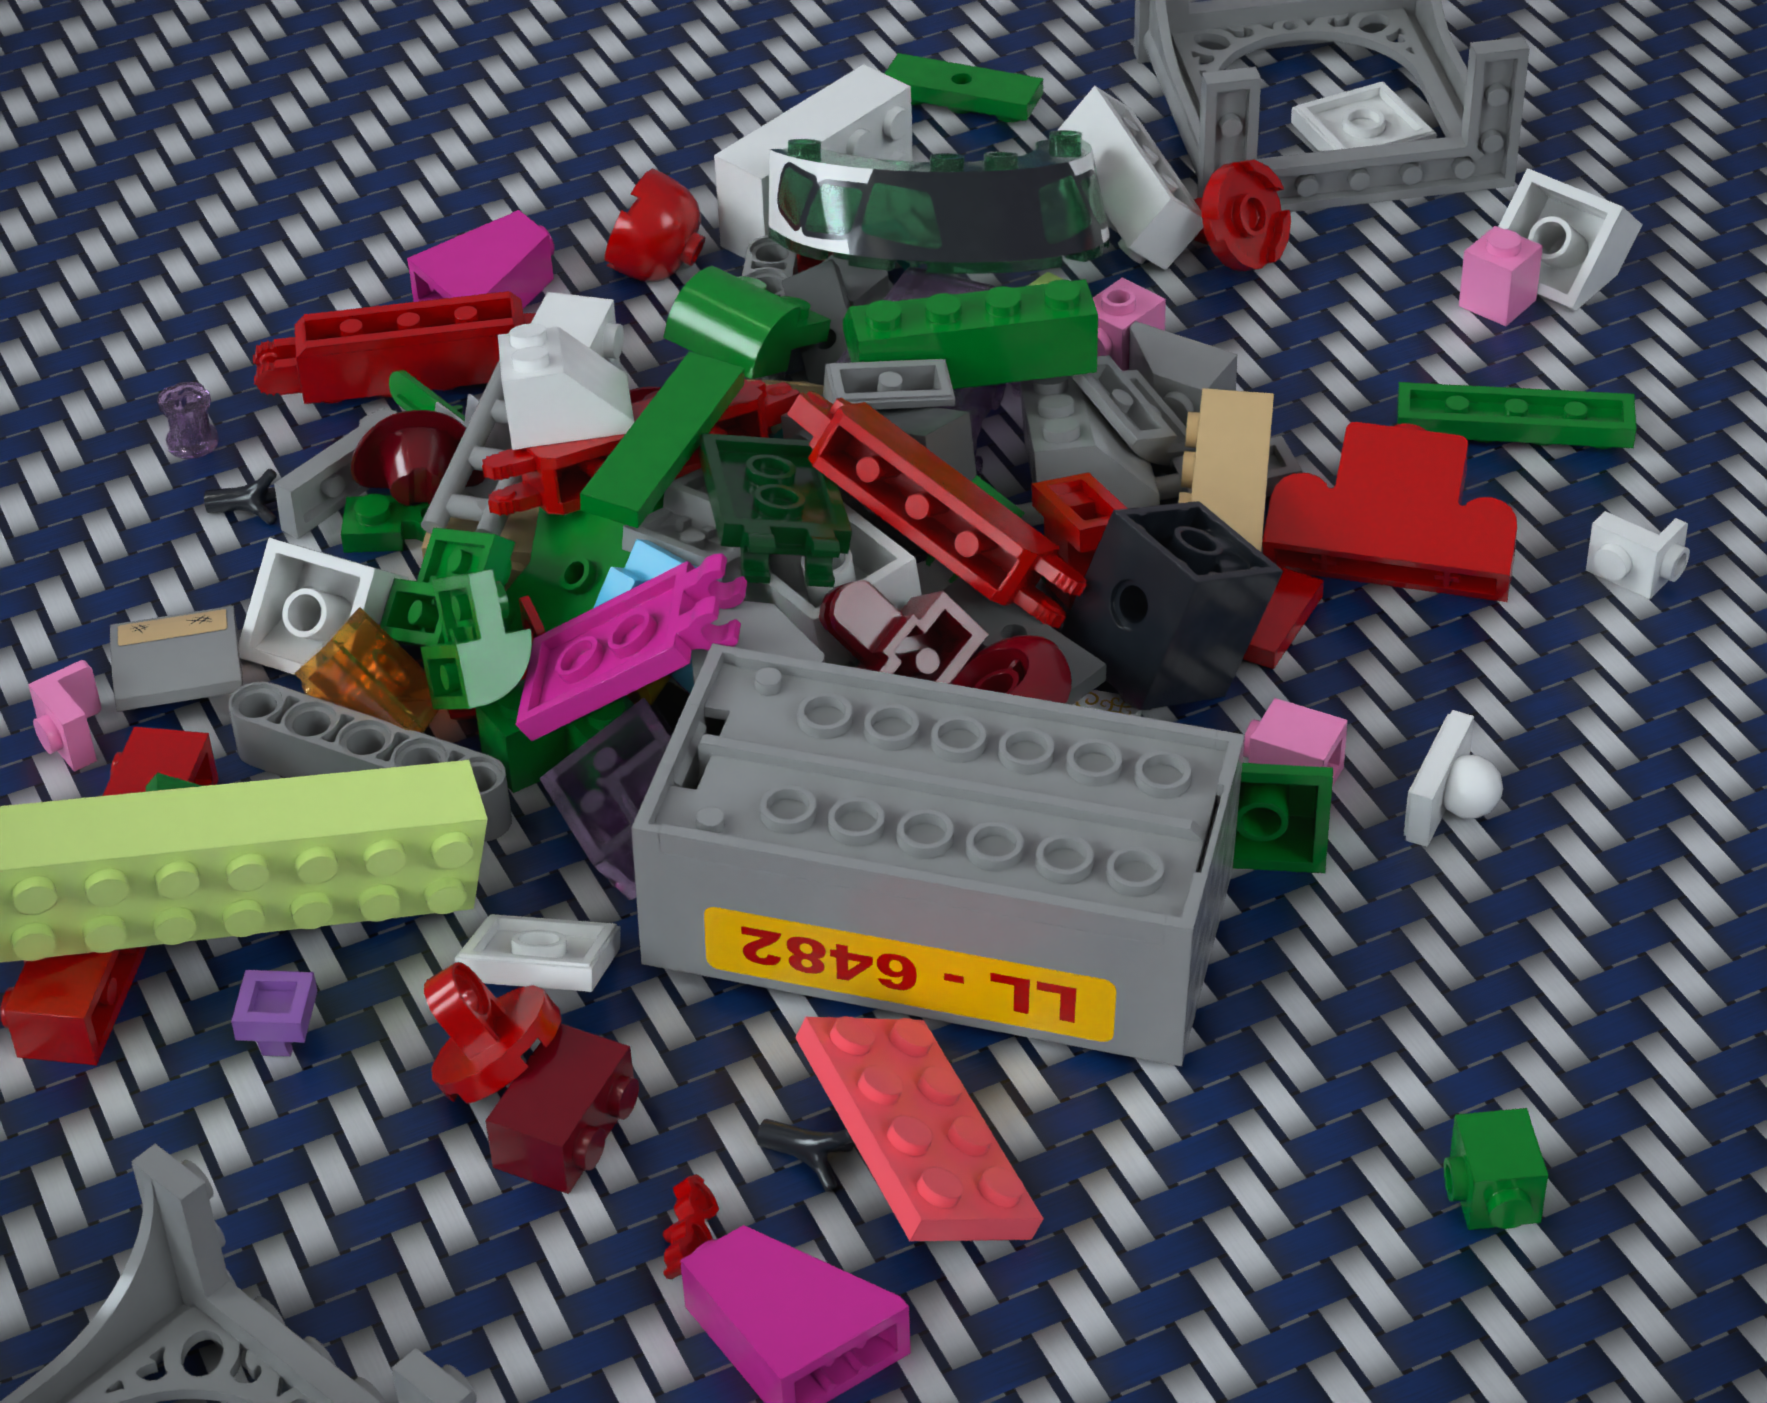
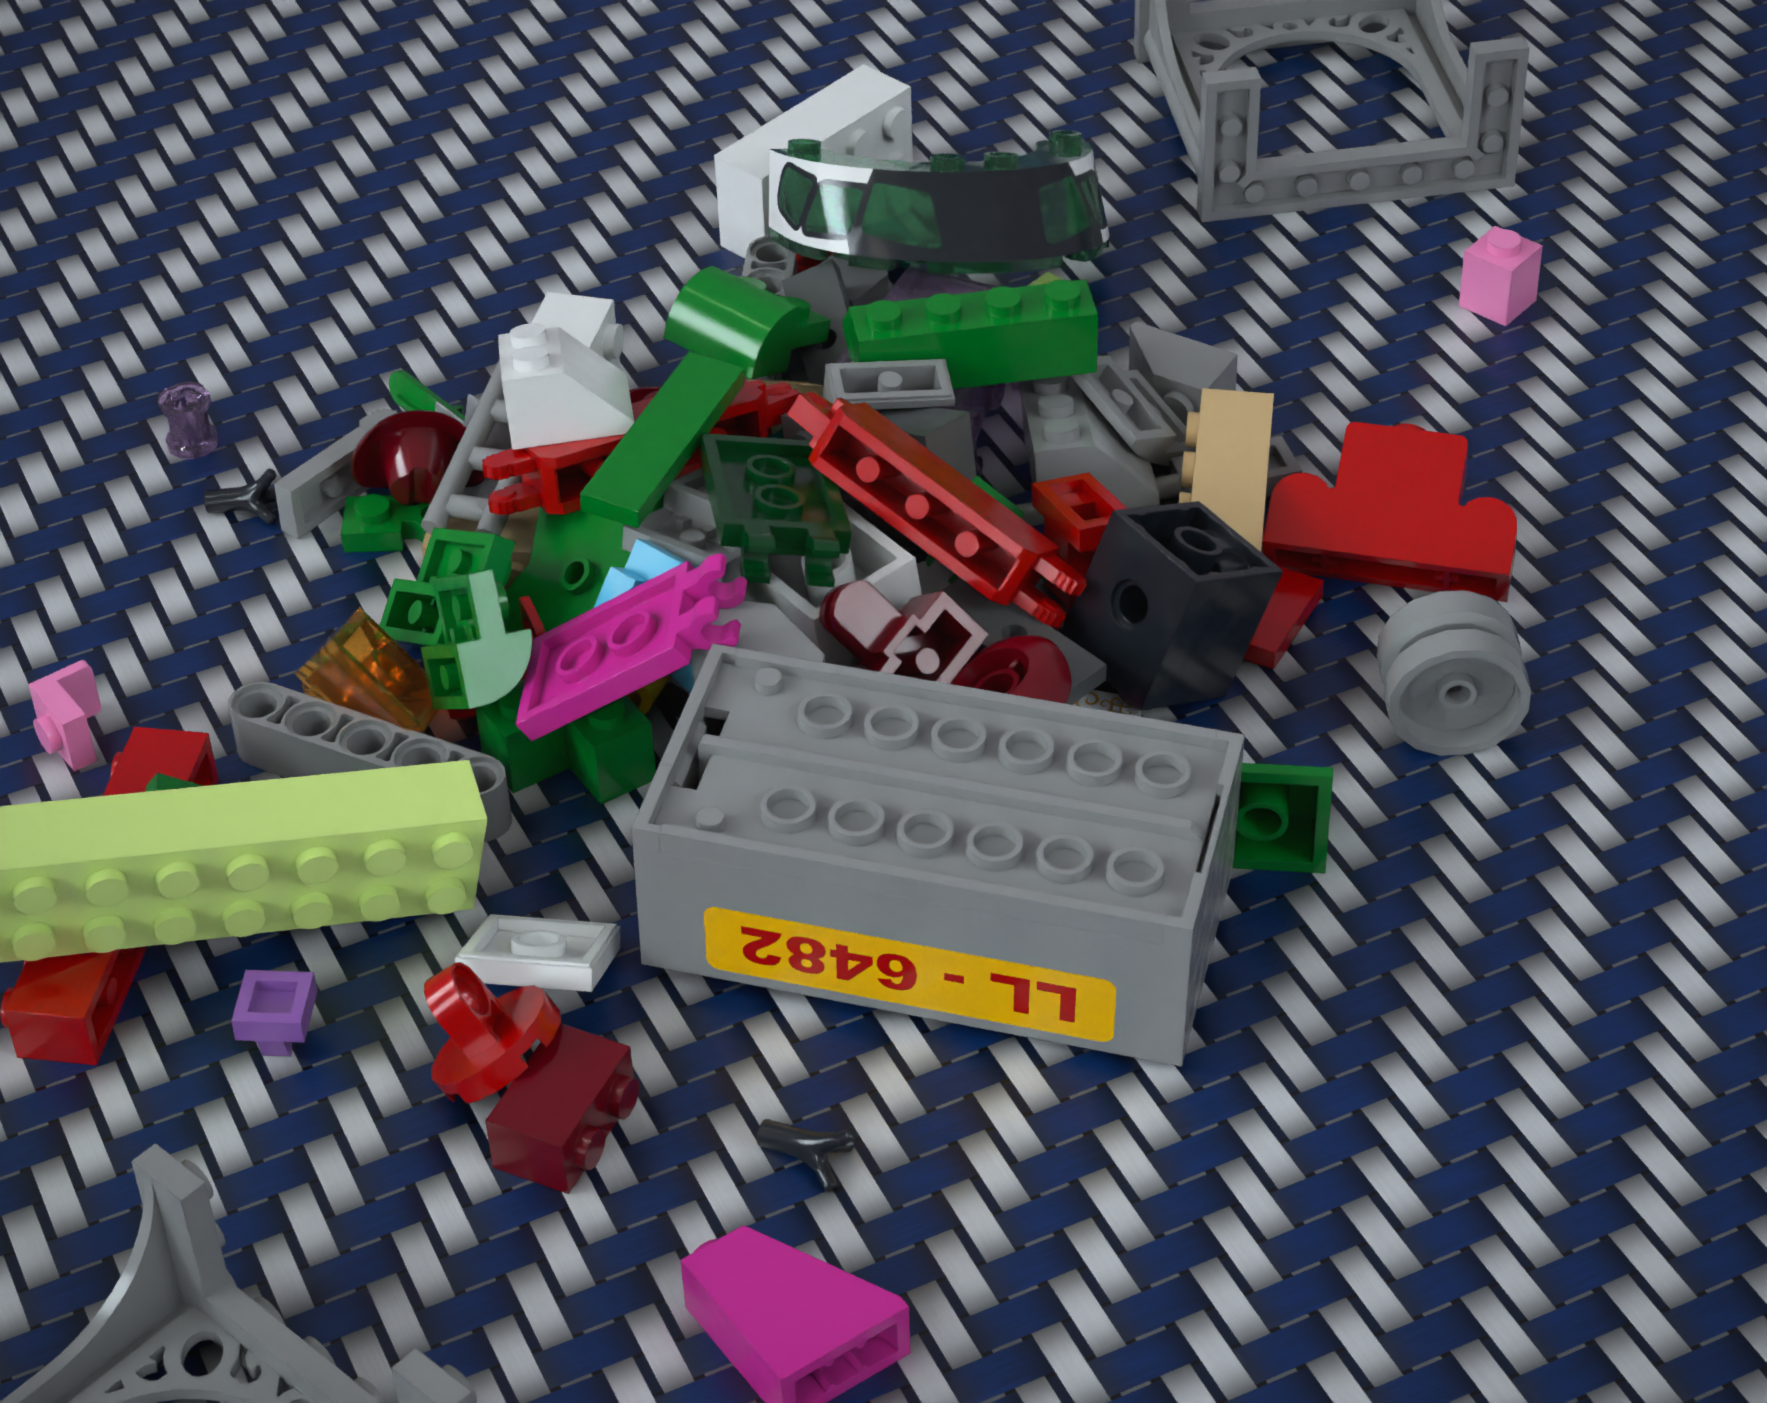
(175, 658): light grey slope -> none
(303, 600): white slope -> none
(359, 348): red hinge -> none
(493, 258): dark pink slope -> none
(605, 786): clear purple brick -> none
(656, 231): red cylinder -> none
(693, 1208): red piece -> none
(918, 1130): coral plate -> none
(968, 87): green tile -> none
(1117, 310): bright pink brick -> none
(1136, 182): white brick -> none
(1244, 216): red tile -> none
(1297, 738): bright pink brick -> none
(1359, 119): white plate -> none
(1450, 781): white tile -> none
(1453, 673): none -> light grey wheel
(1496, 1169): green brick -> none
(1520, 414): green plate -> none
(1580, 236): white slope -> none
(1635, 555): white bracket -> none

